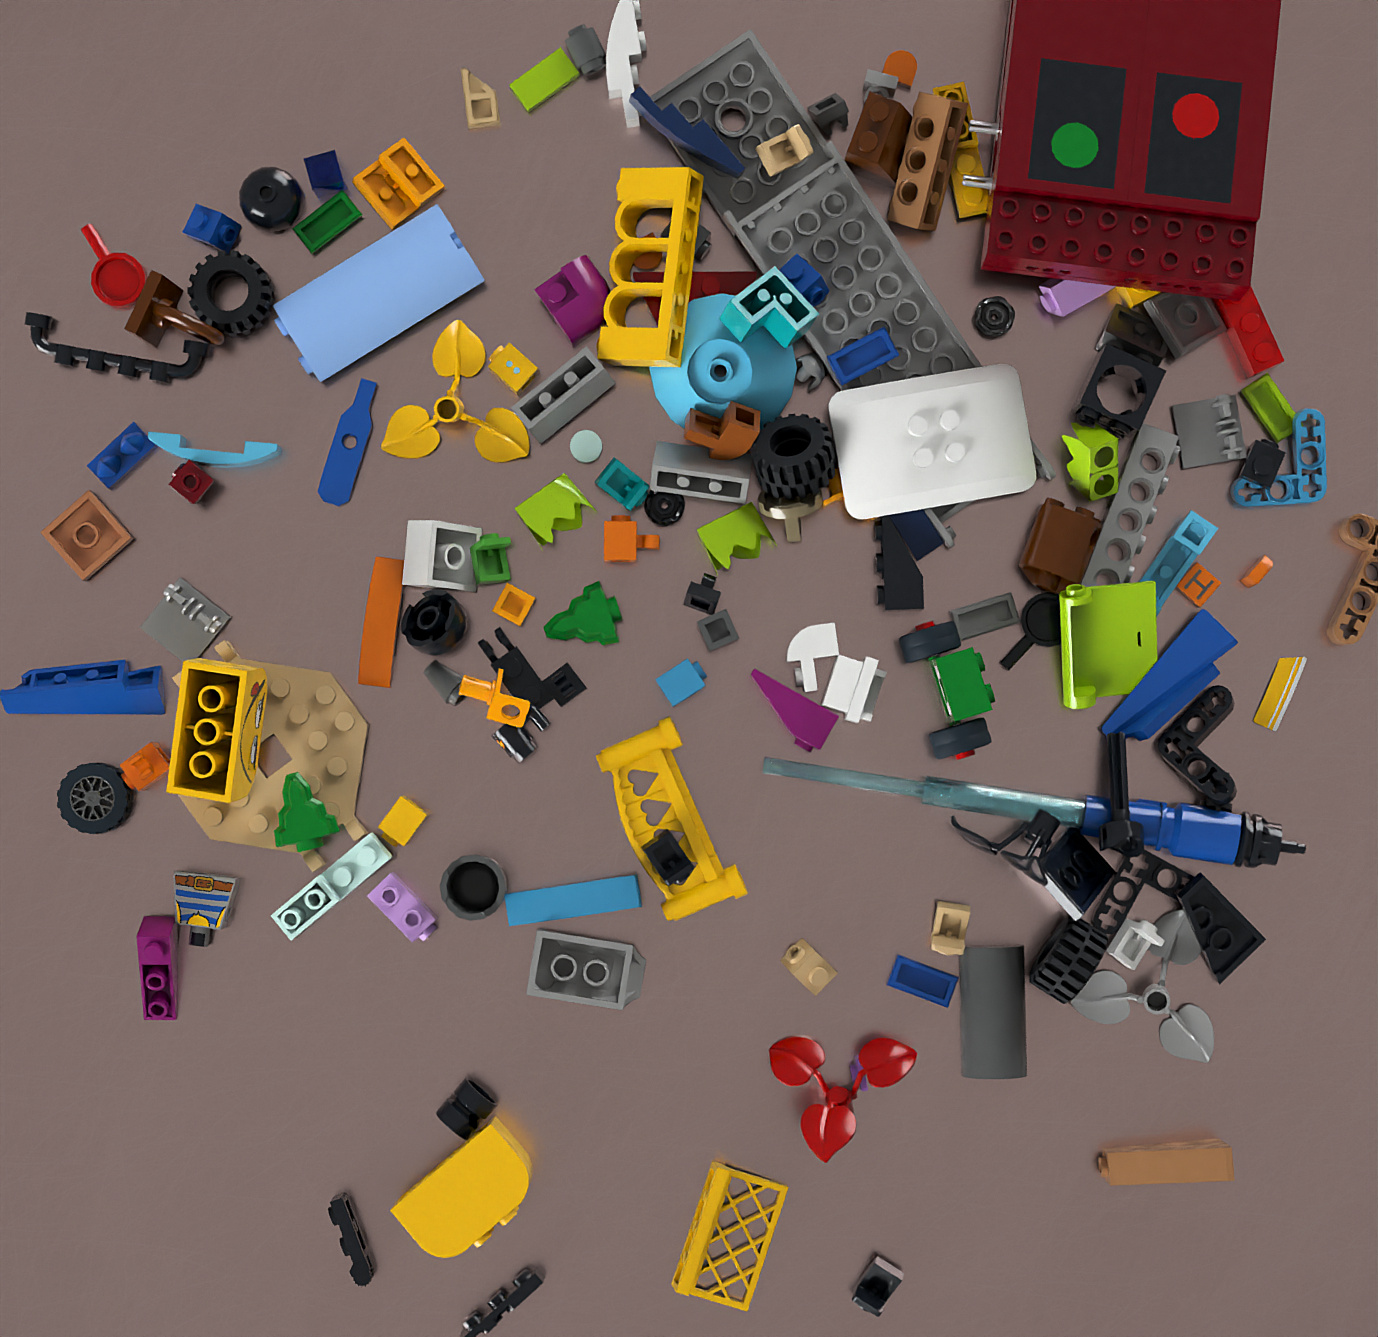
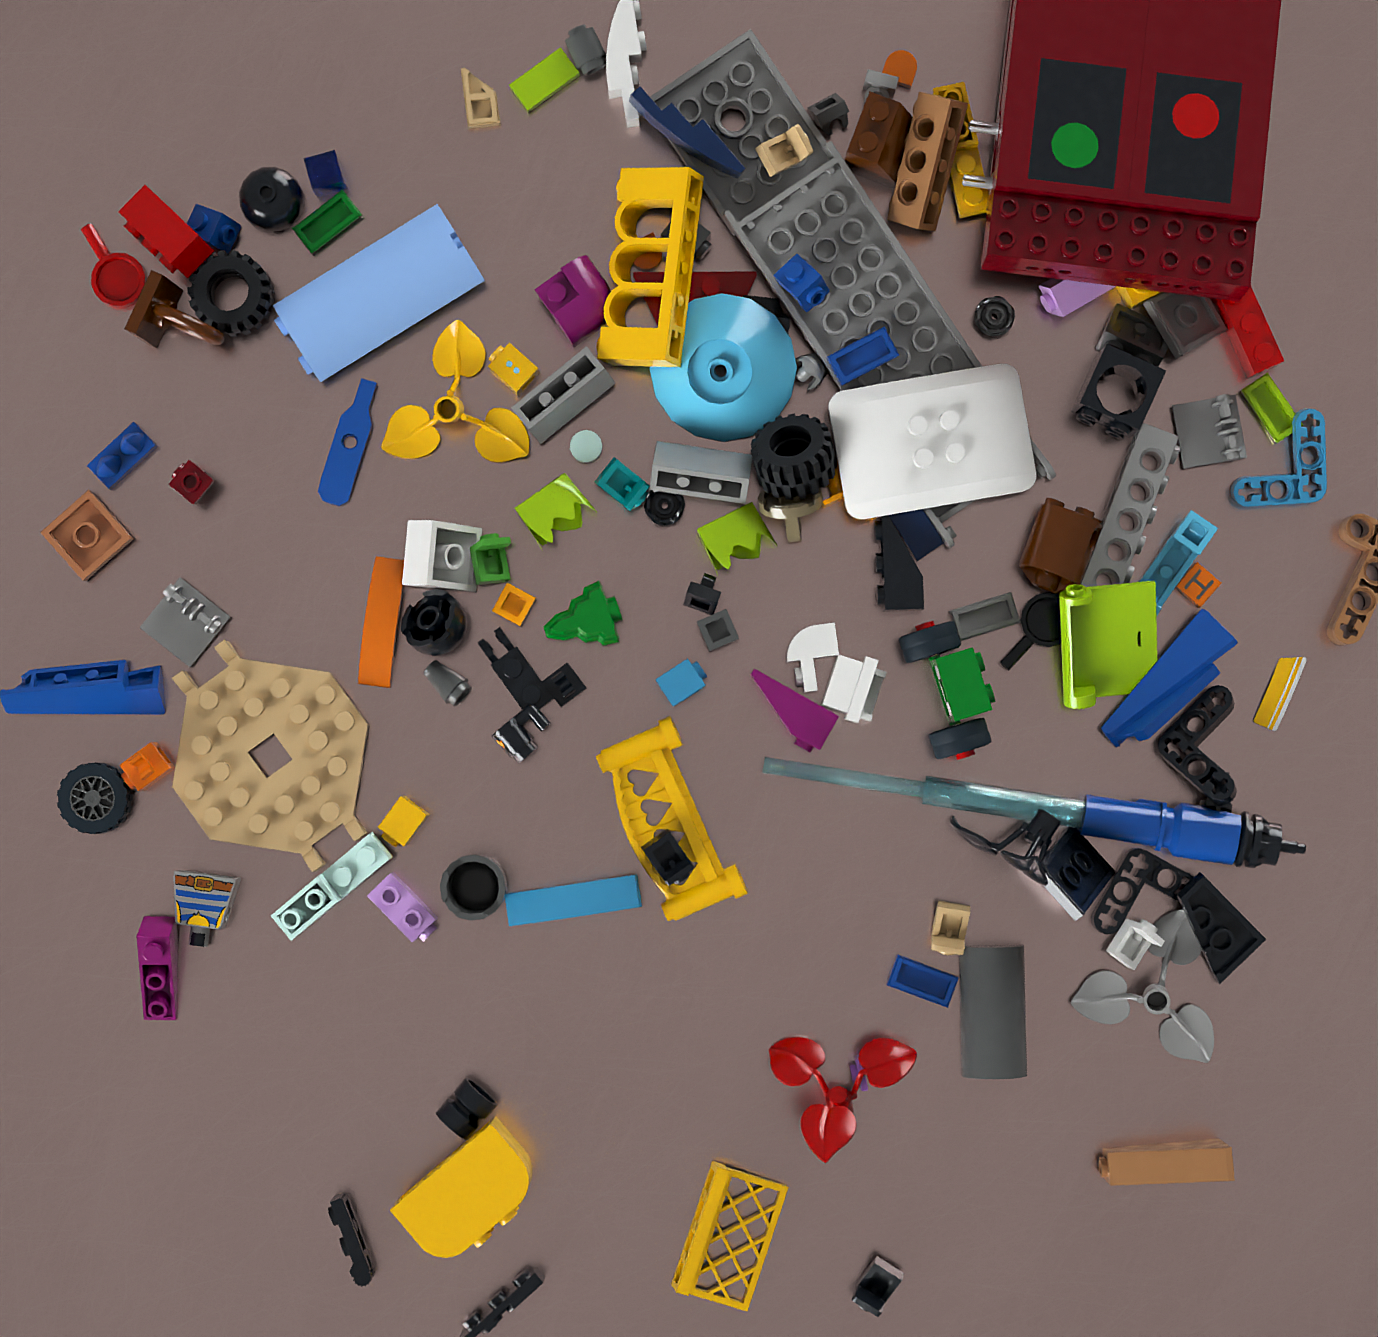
(126, 364): black bar -> none
(164, 232): none -> red brick
(217, 730): yellow brick -> none
(253, 452): medium azure slope -> none
(302, 818): green rock -> none
(398, 184): light orange slope -> none
(494, 699): light orange bracket -> none
(585, 970): light grey slope -> none
(622, 540): orange brick -> none
(726, 436): dark orange brick -> none
(771, 304): teal brick -> none
(808, 966): tan bracket -> none
(1068, 959): black tyre -> none
(1105, 454): lime piece -> none
(1120, 833): black piece -> none
(1257, 571): orange tile -> none
(1262, 463): black bracket -> none

